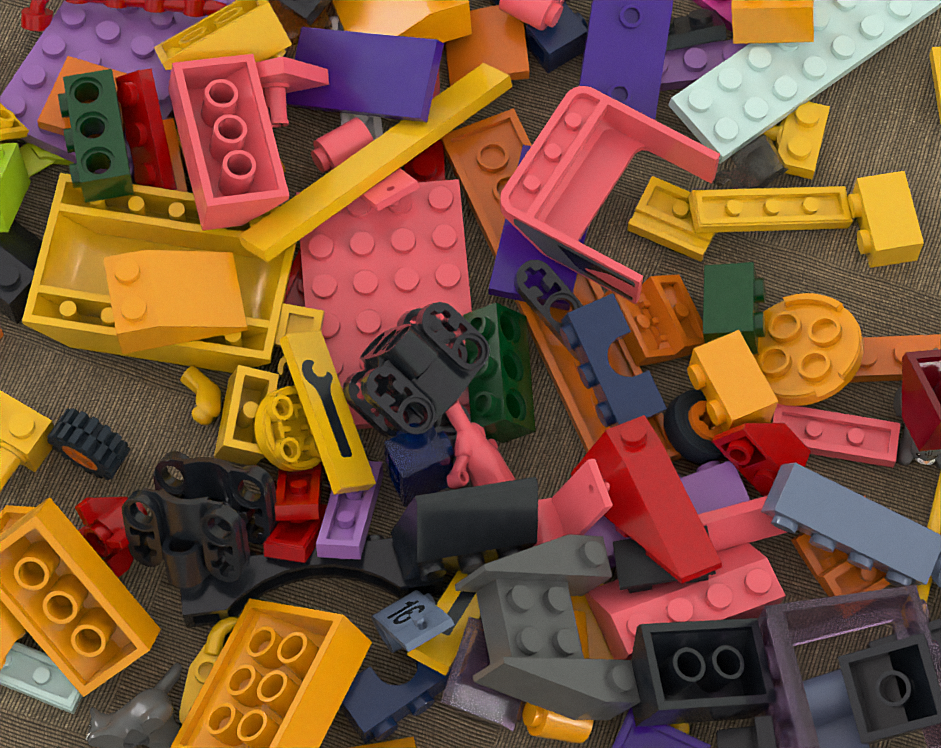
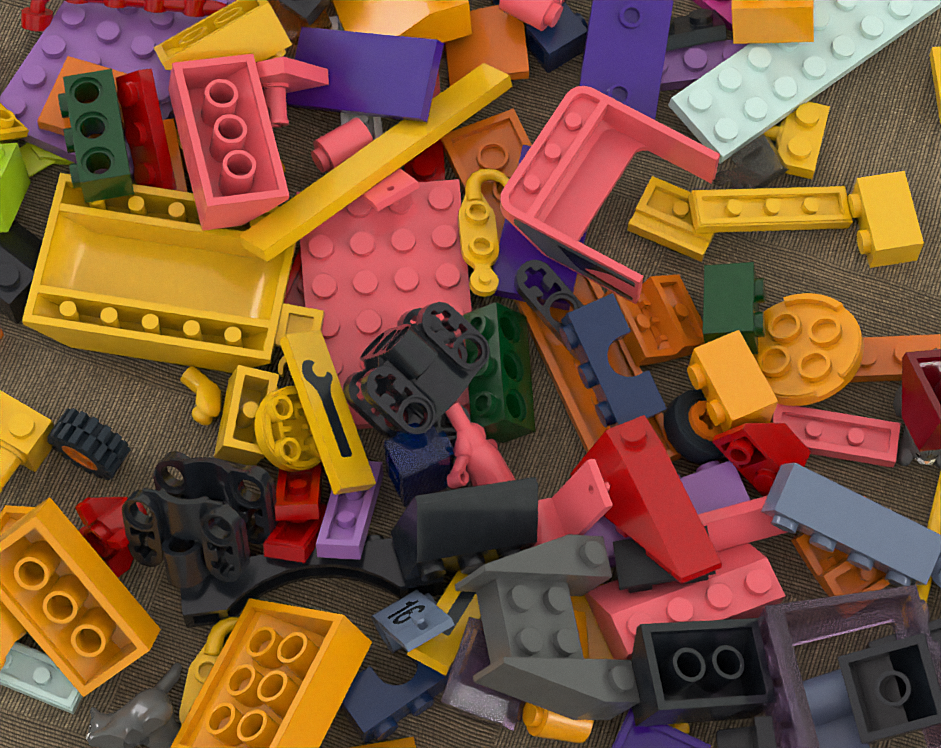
(173, 297): light orange slope -> none
(479, 232): none -> yellow piece

